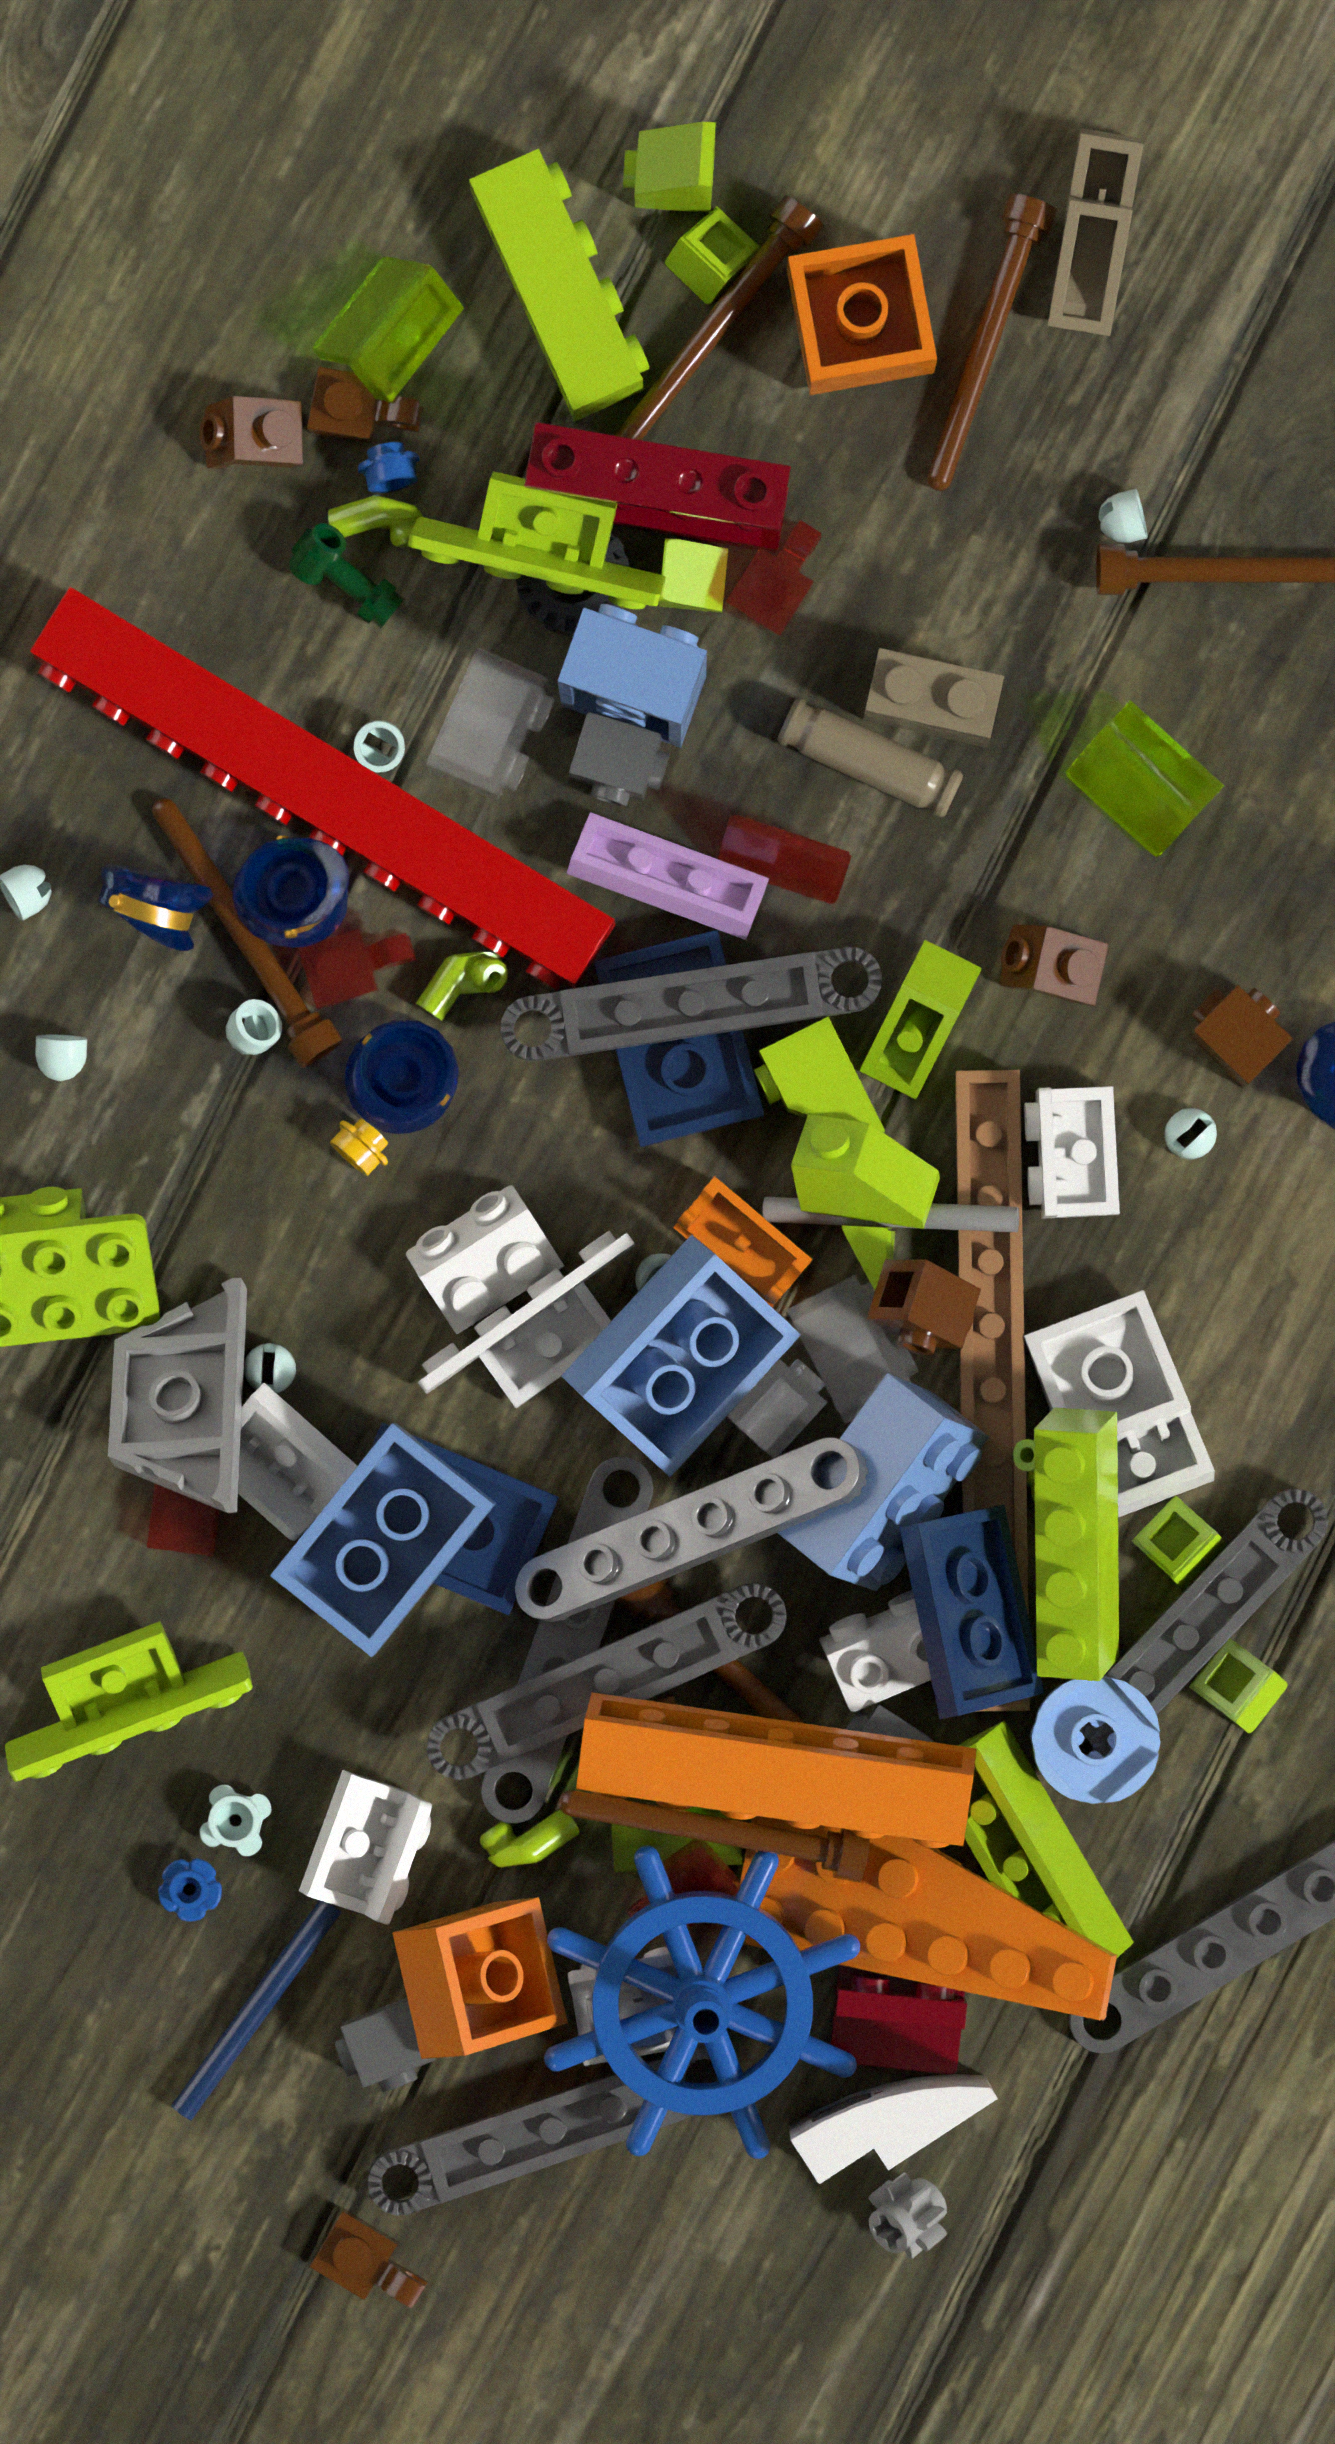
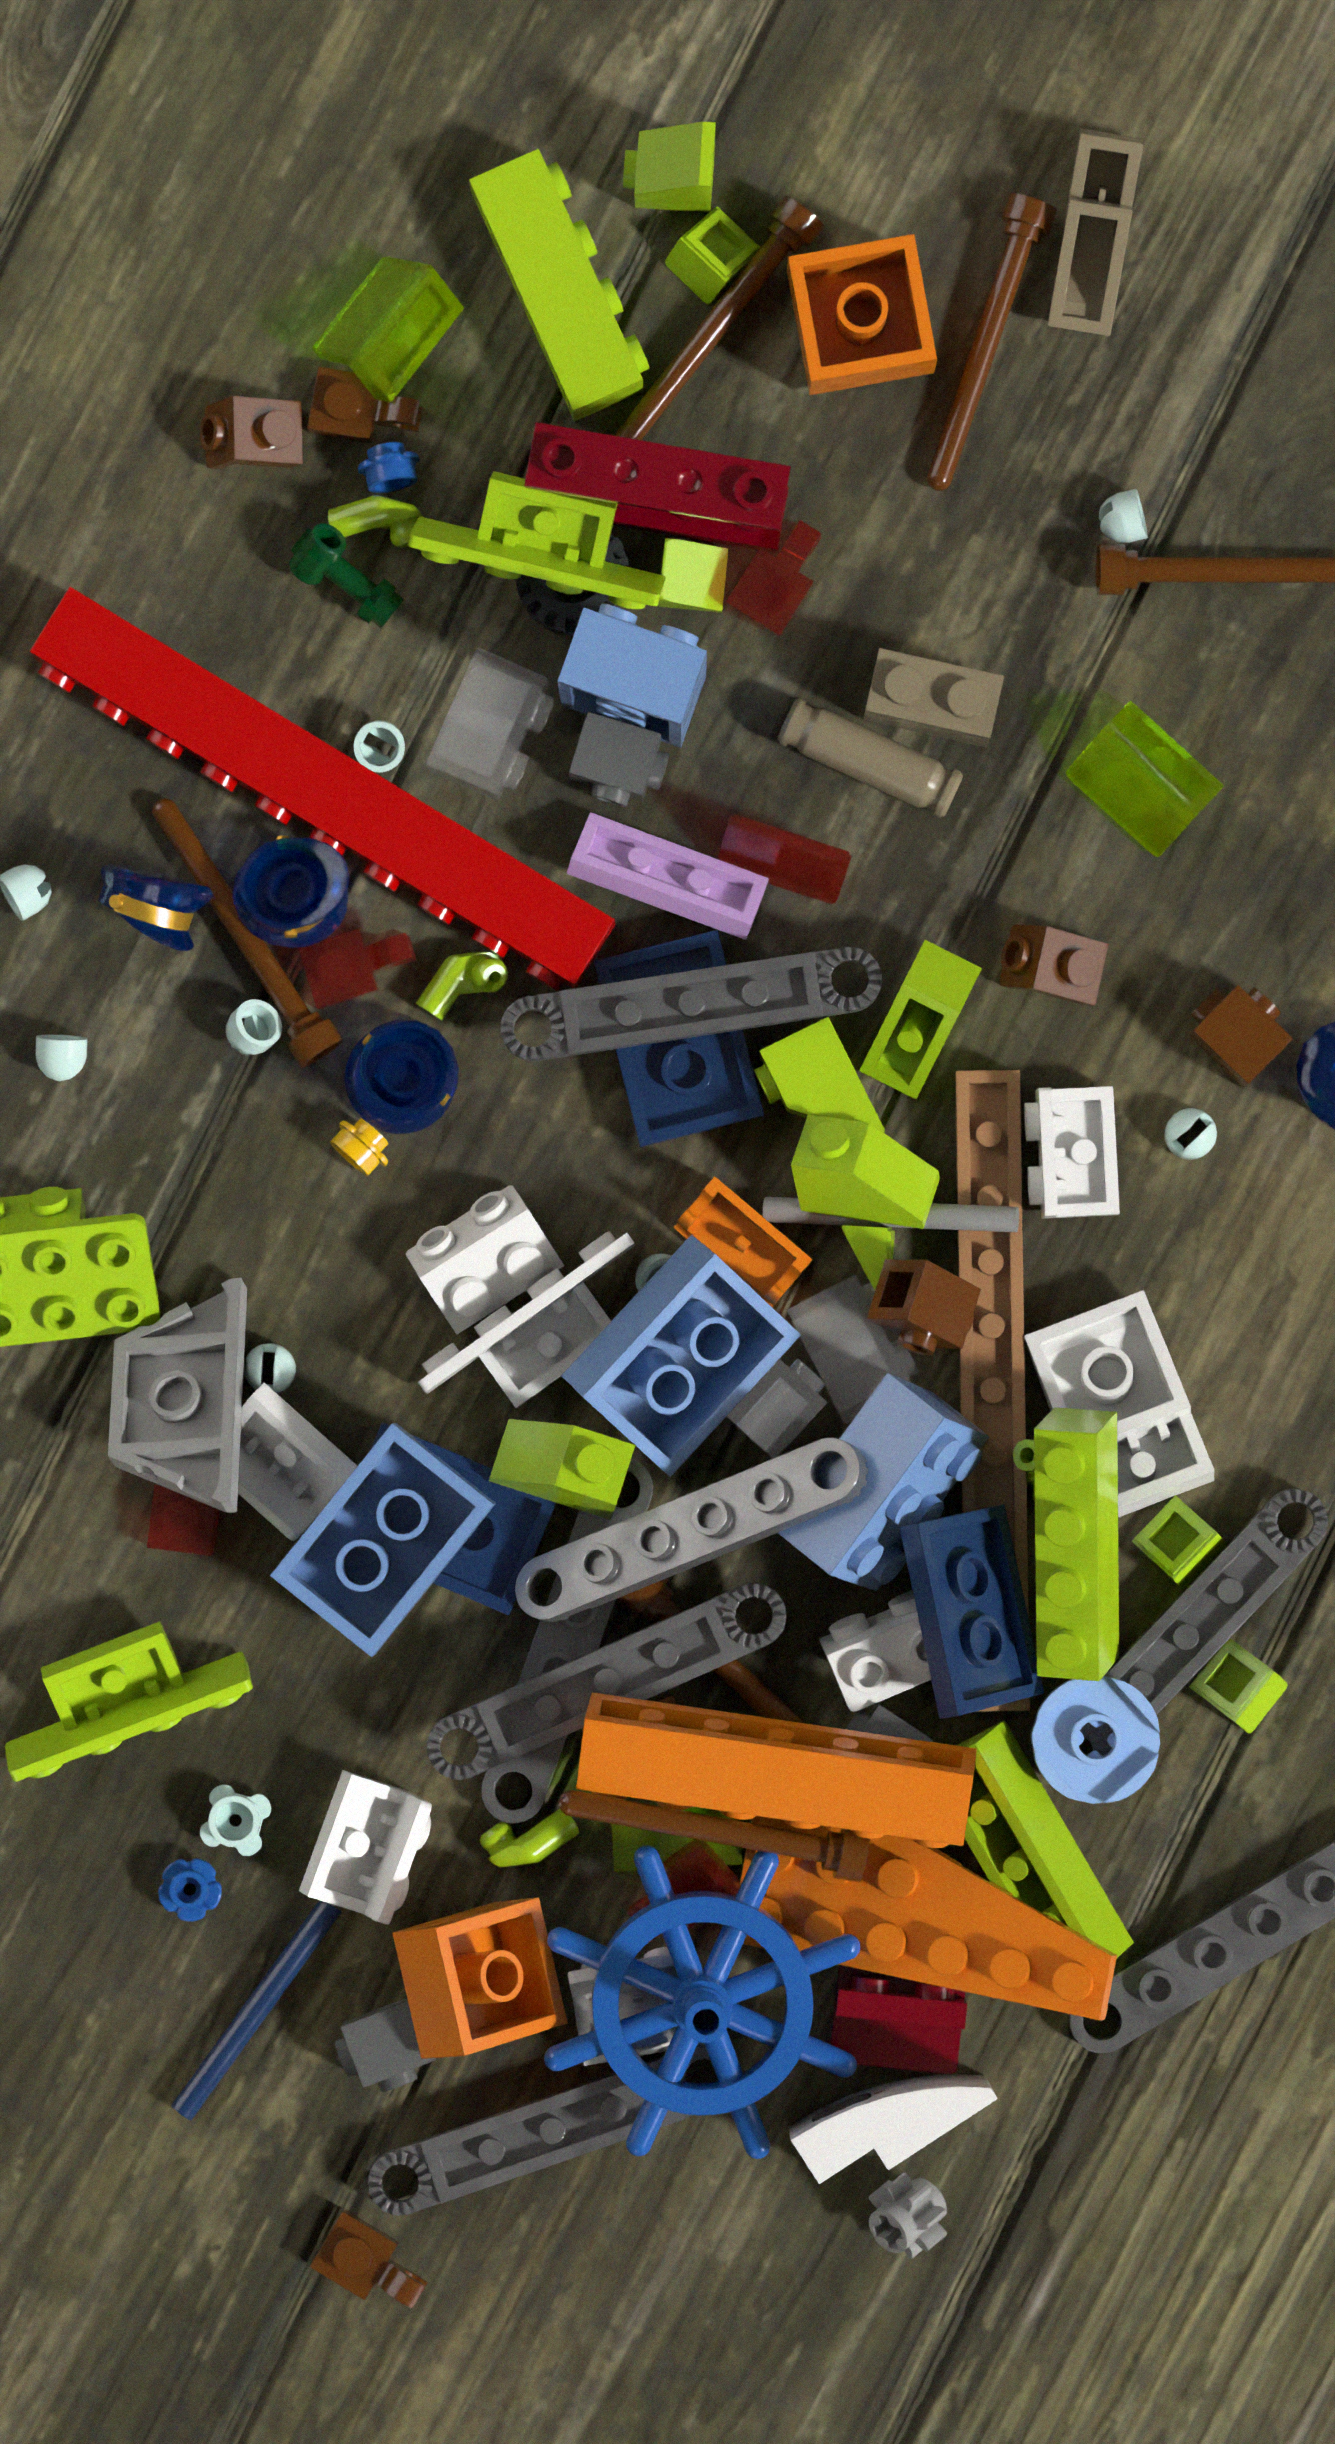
(563, 1465): none -> lime slope

